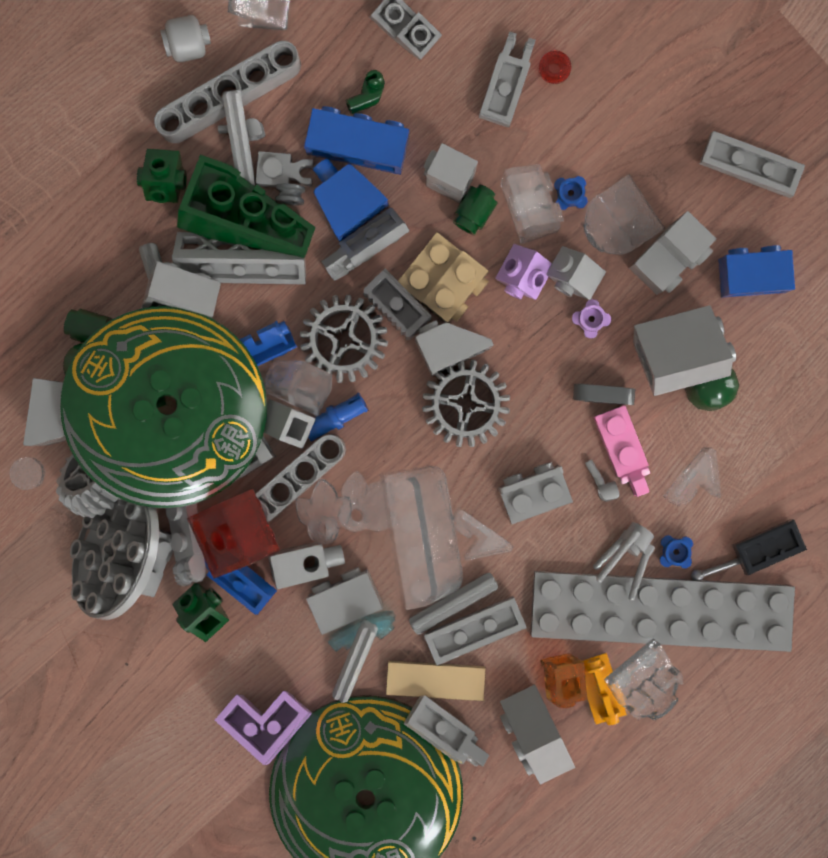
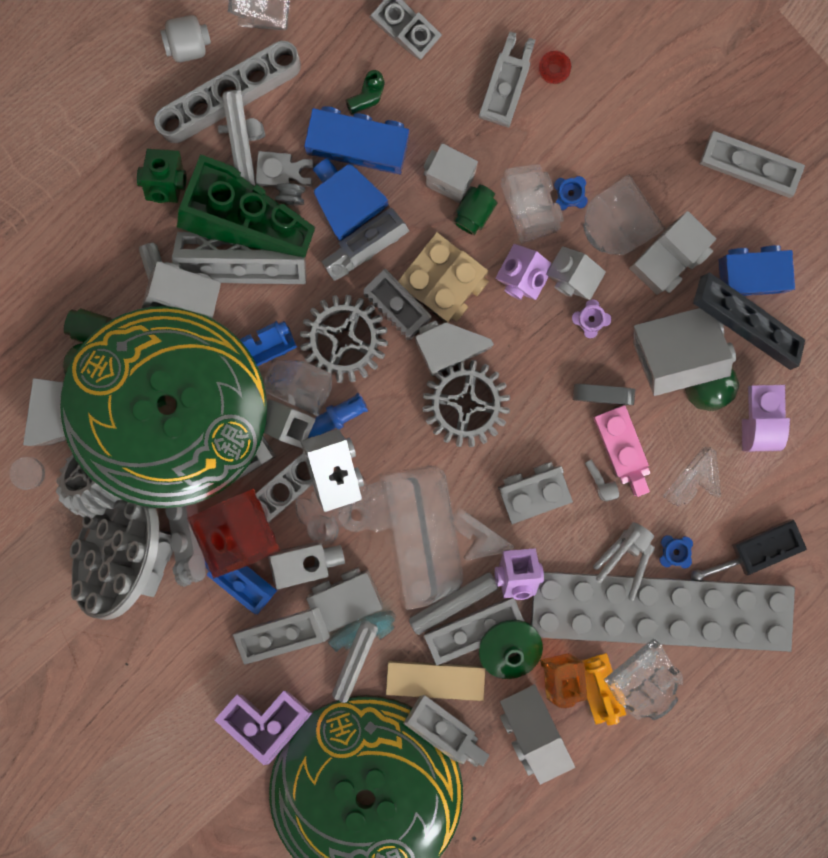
(200, 612): dark green brick -> none
(281, 635): none -> light grey plate
(330, 486): none -> brick
(510, 638): none -> dark green dish
(519, 574): none -> lavender brick
(749, 321): none -> black plate
(767, 422): none -> lavender brick

